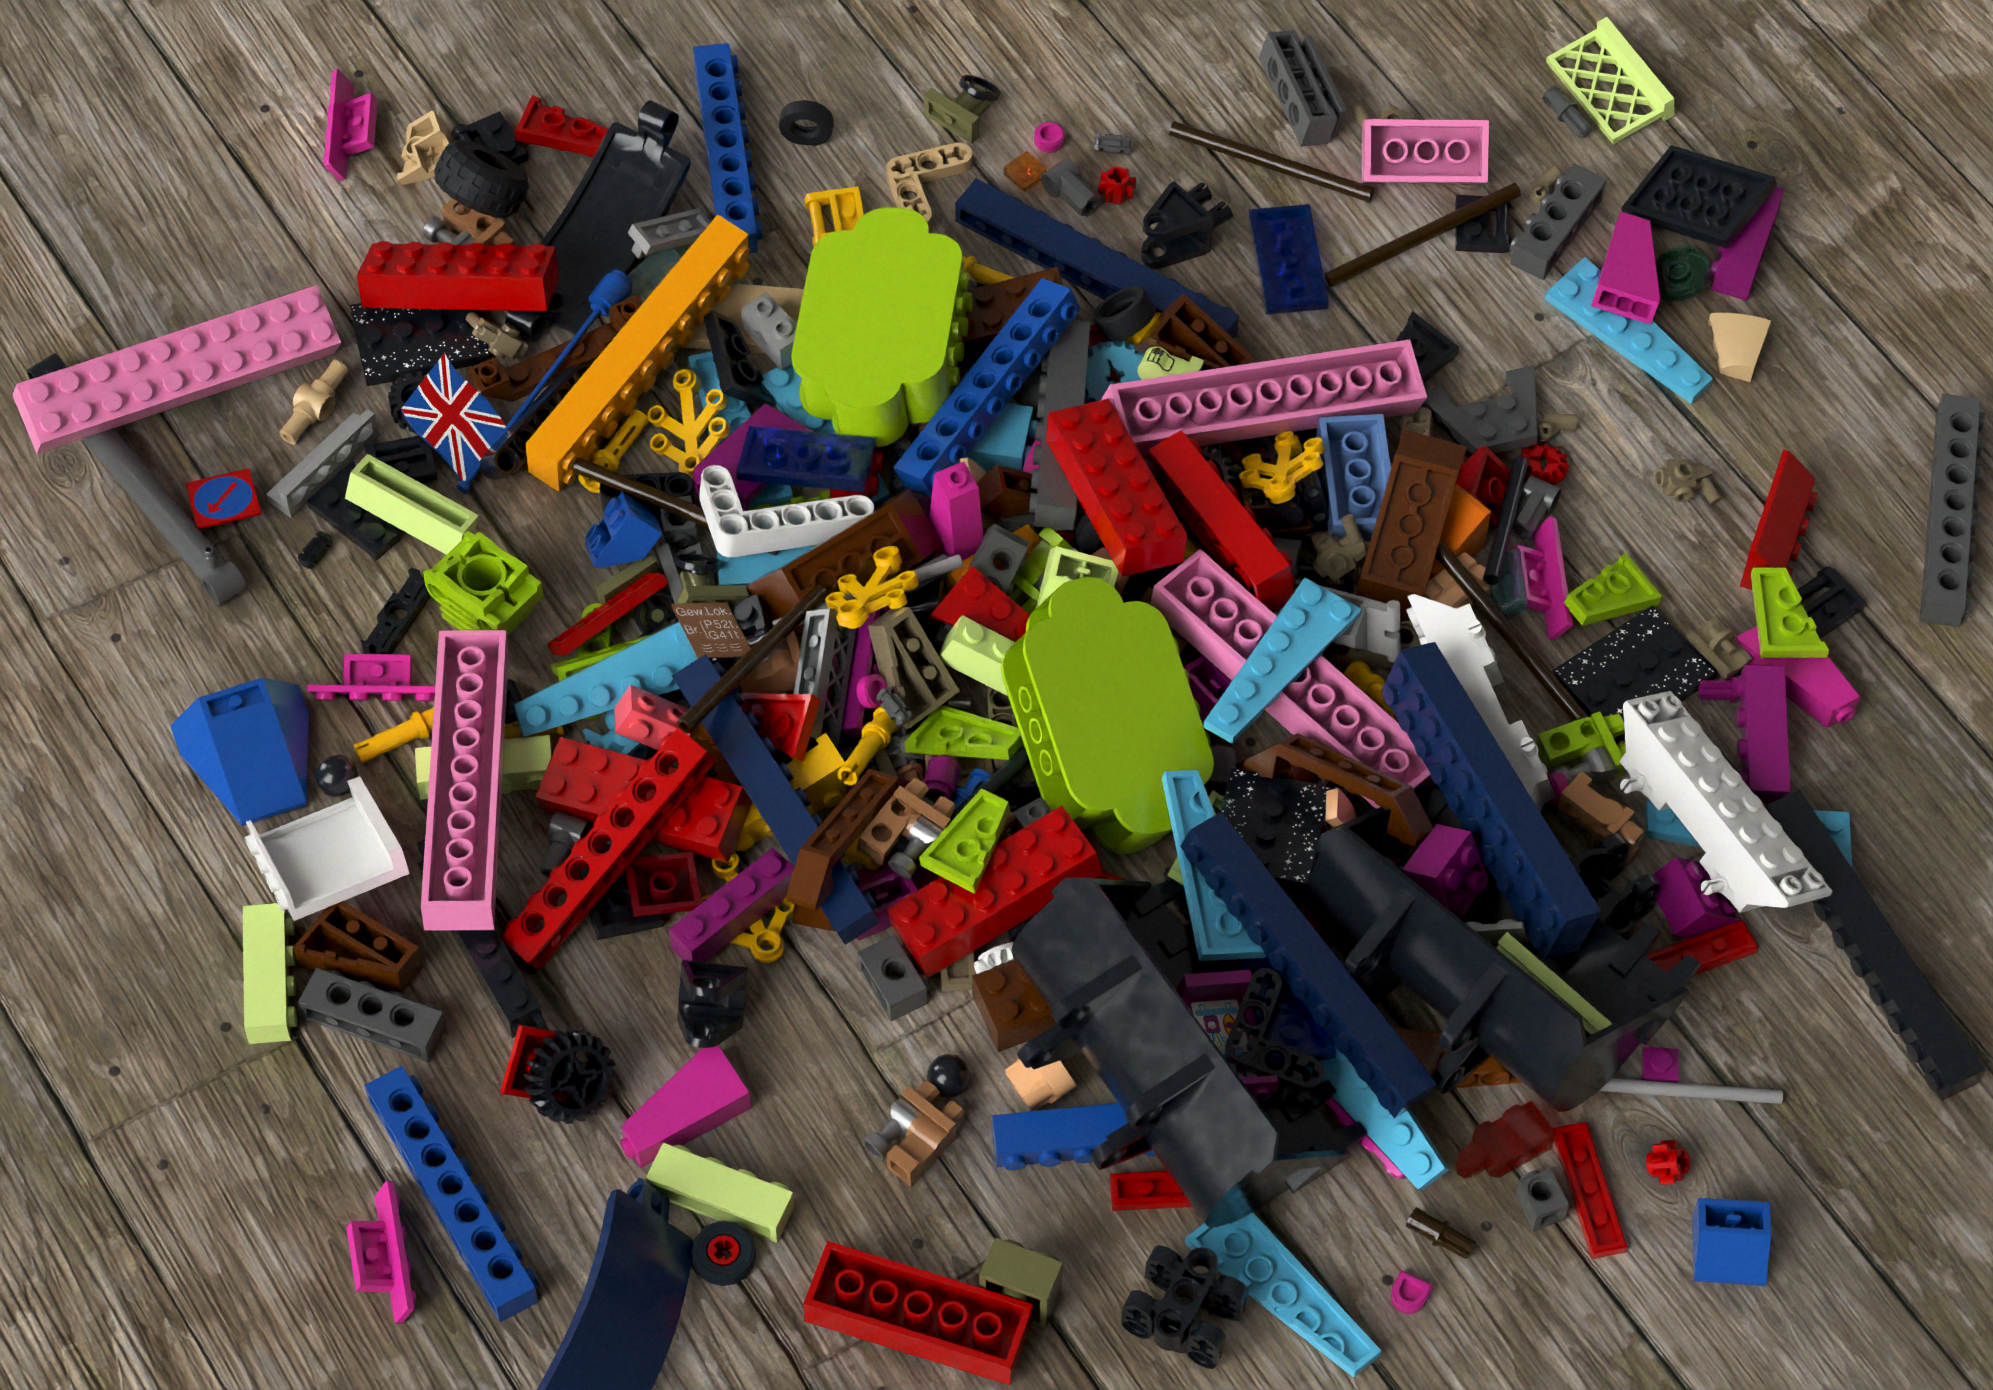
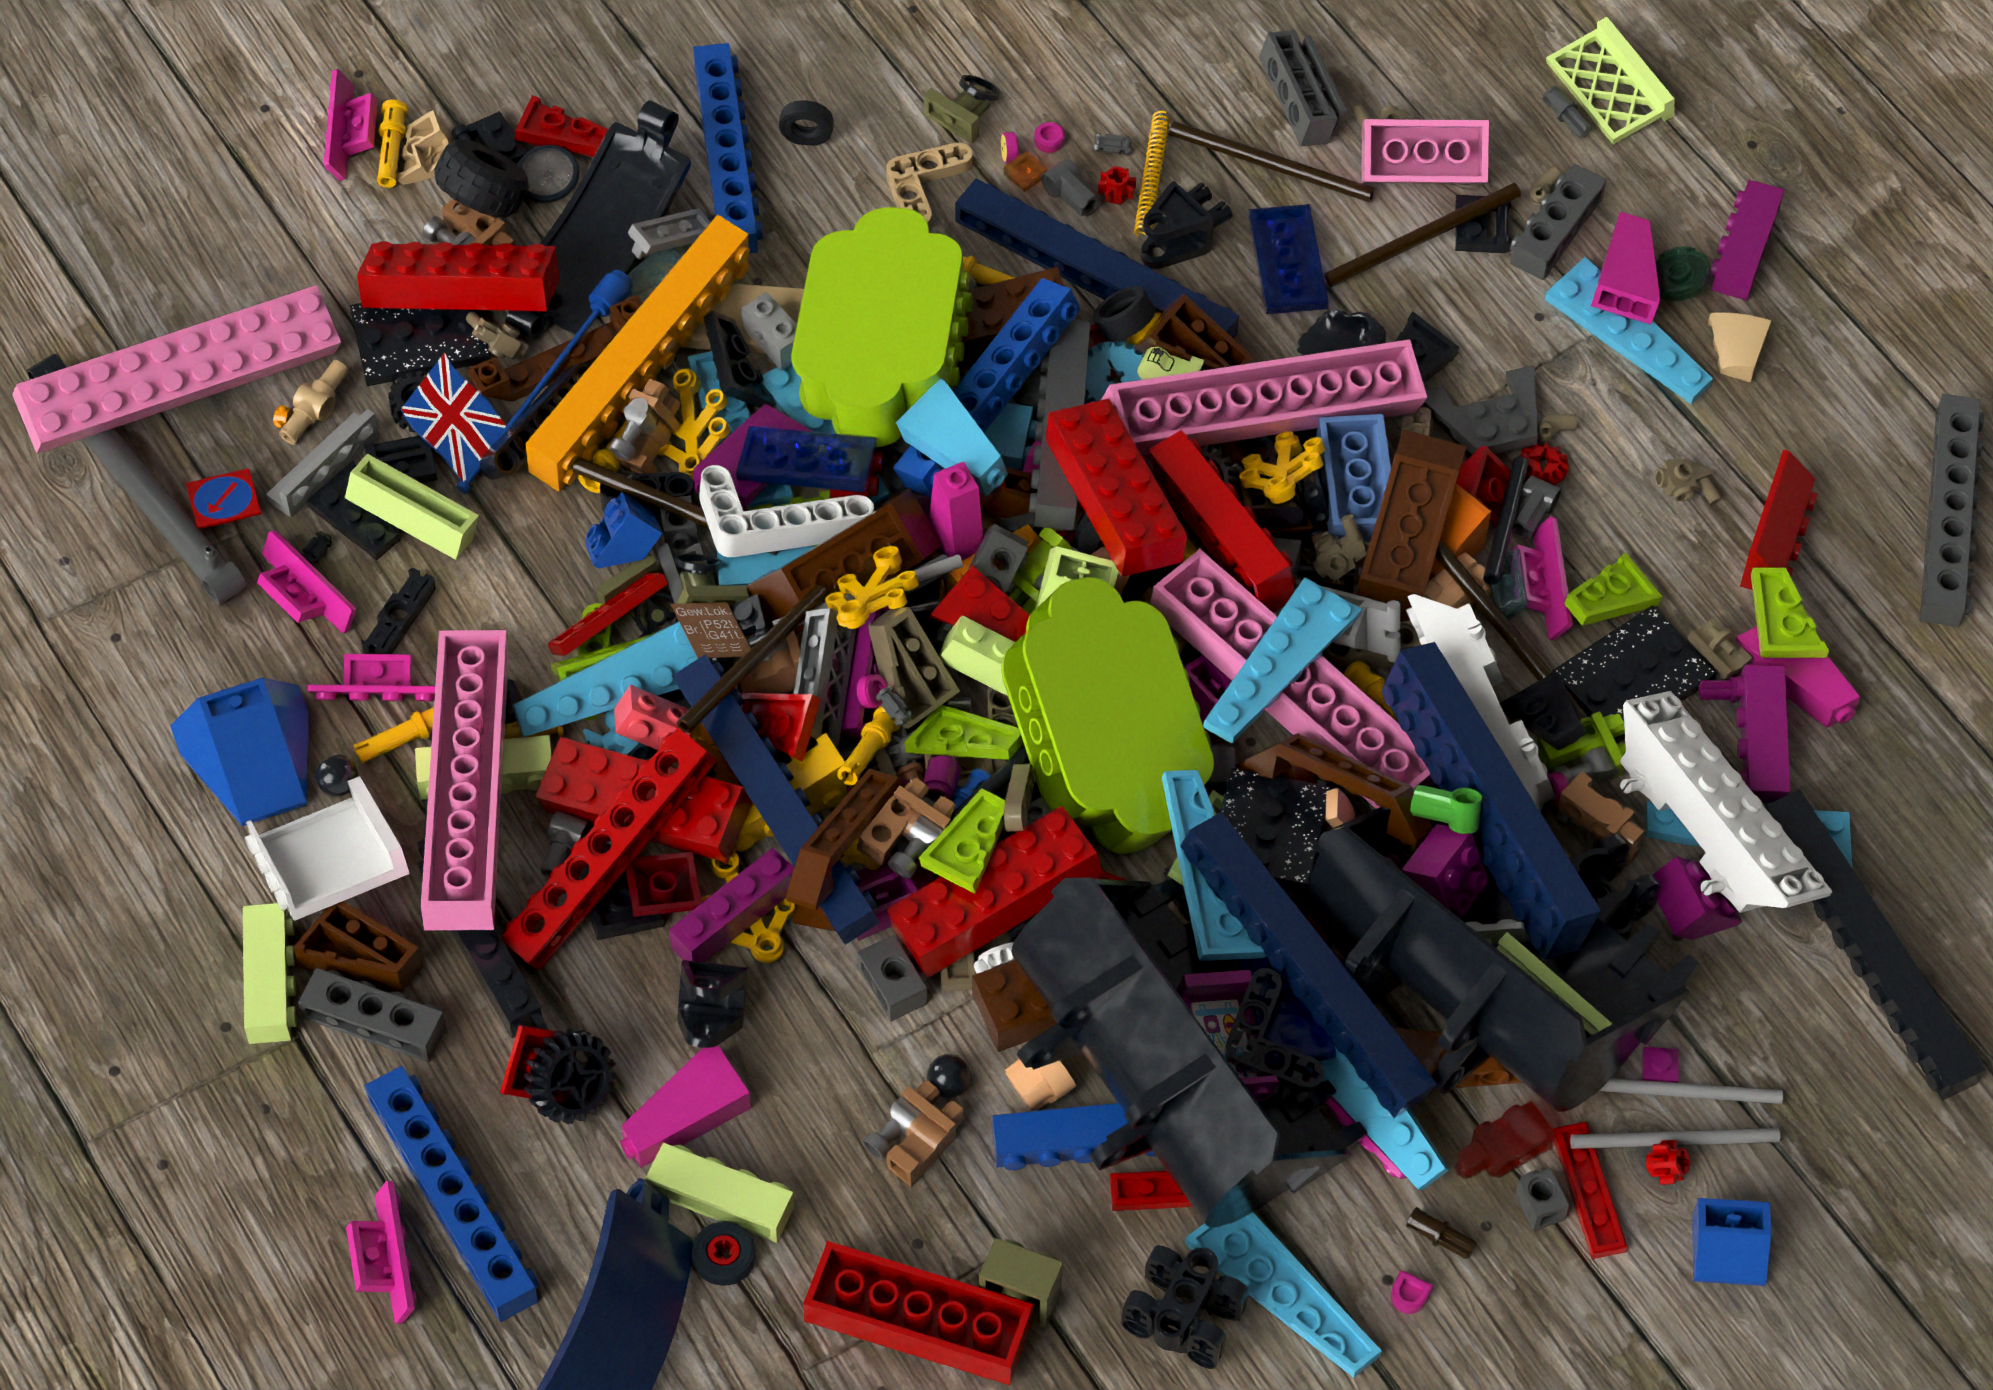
(281, 416): none -> light orange piece
(301, 587): none -> dark pink bracket
(392, 132): none -> yellow pin
(482, 586): lime piece -> none
(550, 173): none -> clear wheel
(648, 427): none -> medium nougat hips
(844, 206): yellow plate -> none
(949, 435): none -> medium azure slope
(1009, 146): none -> dark pink tile
(1019, 797): none -> dark tan beam
(1160, 130): none -> yellow piece
(1341, 331): none -> black piece
(1457, 808): none -> bright green piece
(1546, 711): none -> black wing
(1682, 1137): none -> light grey piece
(1700, 196): black plate -> none
(1709, 949): red tile -> none
(1833, 606): black plate -> none

